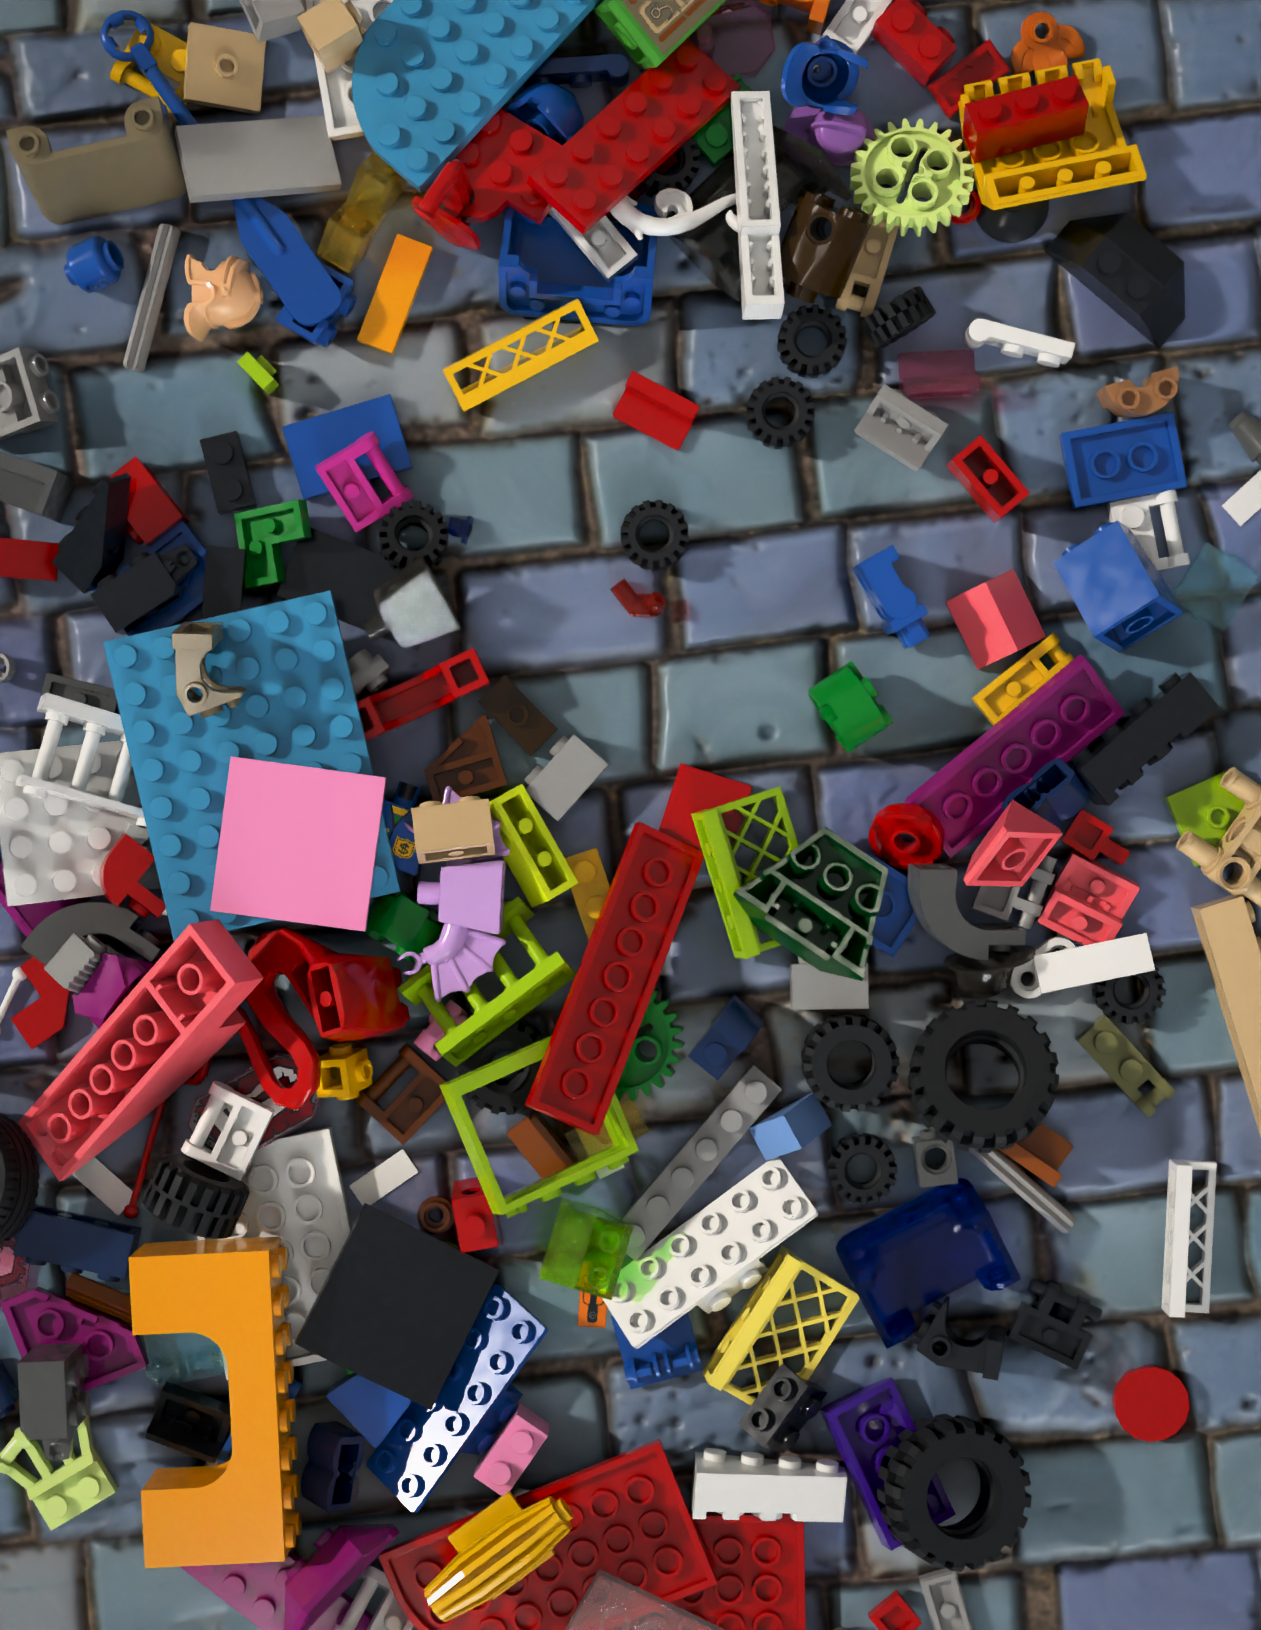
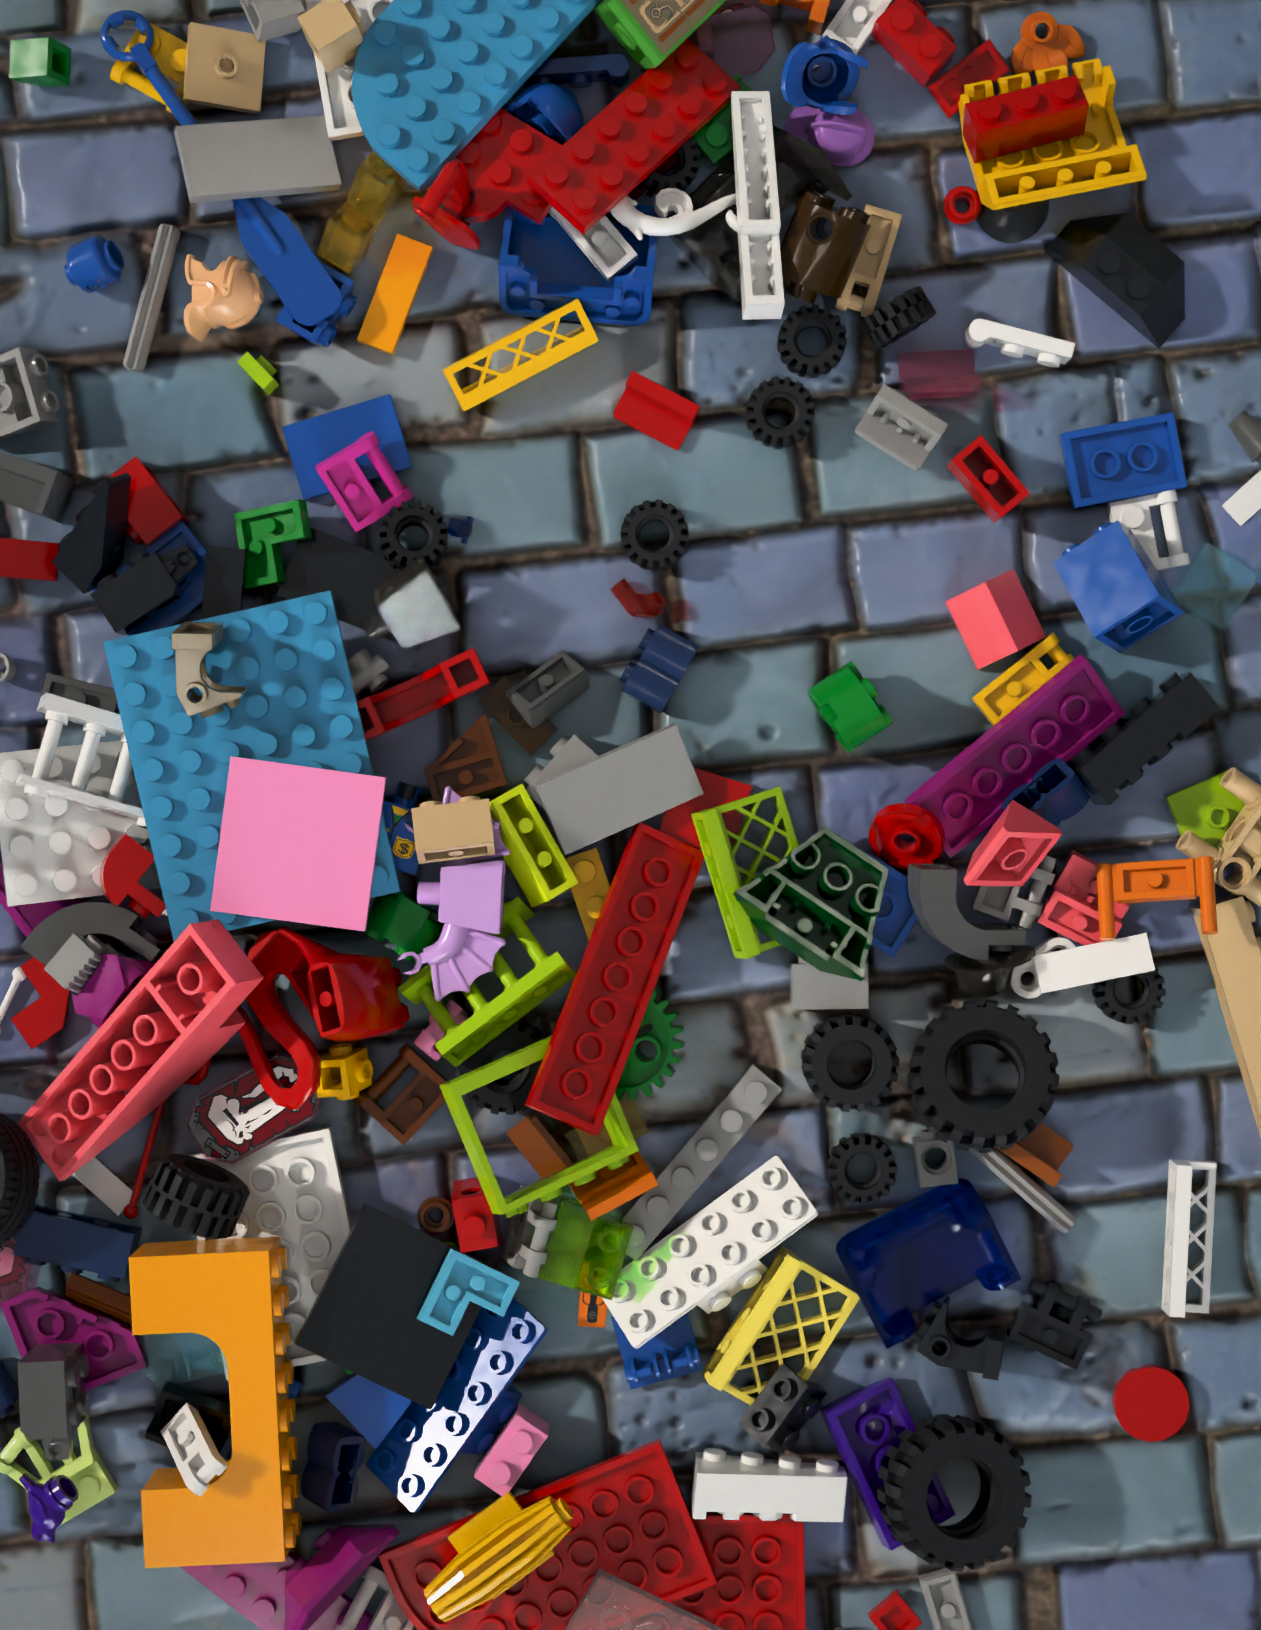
(40, 62): none -> brick
(48, 1504): none -> dark purple animal
(103, 174): dark tan windscreen -> none
(193, 1449): none -> white plate
(228, 472): black plate -> none
(239, 1135): white plate -> none
(384, 1178): white sticker -> none
(464, 1281): none -> medium azure plate
(528, 1237): none -> light grey plate
(549, 688): none -> dark grey slope
(614, 1186): none -> orange plate
(619, 789): none -> light grey tile
(659, 667): none -> dark blue brick
(727, 1037): dark blue brick -> none
(790, 1127): medium blue slope -> none
(891, 598): blue hips -> none
(944, 188): yellowish green gear -> none
(1090, 836): red plate -> none
(1124, 1064): olive plate -> none
(1136, 402): medium nougat cylinder -> none
(1156, 882): none -> orange plate

